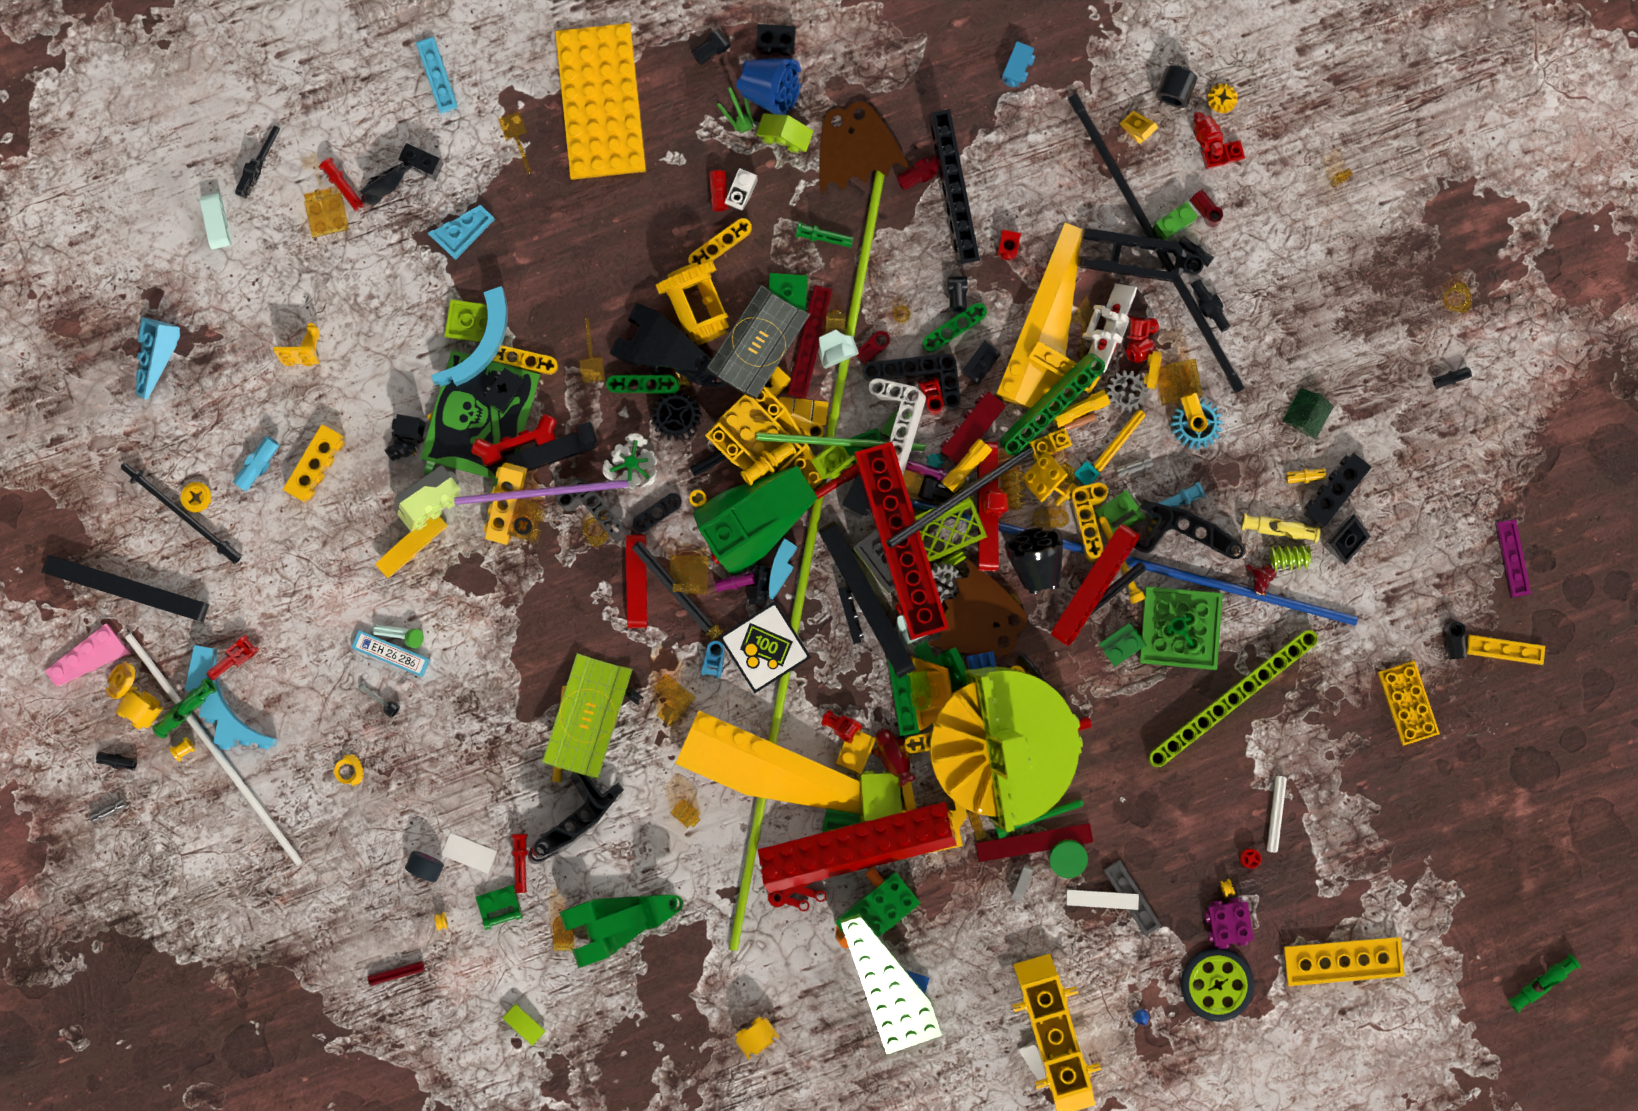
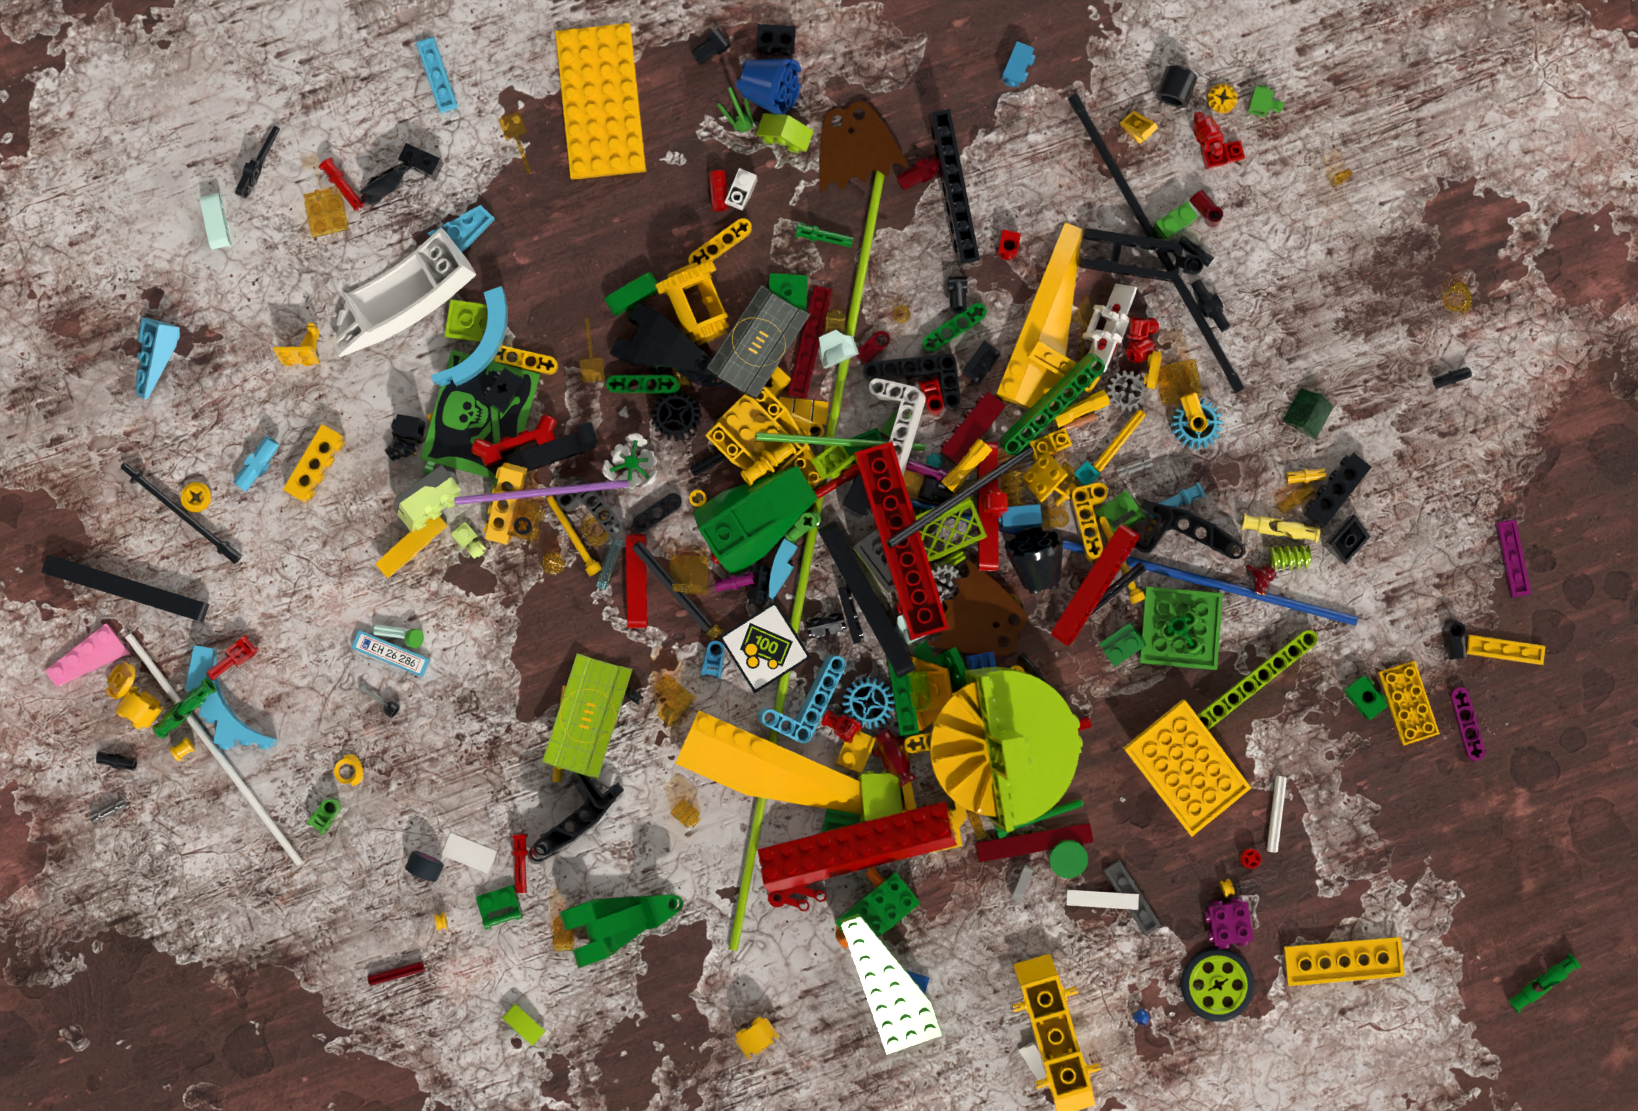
(322, 818): none -> bright green piece
(402, 294): none -> white slope
(465, 536): none -> yellowish green plate
(553, 563): none -> clear yellow gear
(592, 566): none -> yellow piece
(609, 564): none -> clear light blue axle
(632, 293): none -> green beam
(803, 526): none -> bright green connector
(809, 703): none -> medium azure beam
(834, 622): none -> black hinge
(884, 707): none -> medium azure gear
(1021, 517): none -> dark azure brick
(1187, 767): none -> yellow plate
(1262, 102): none -> bright green brick
(1295, 498): none -> clear yellow pin
(1355, 691): none -> green brick
(1464, 725): none -> magenta beam

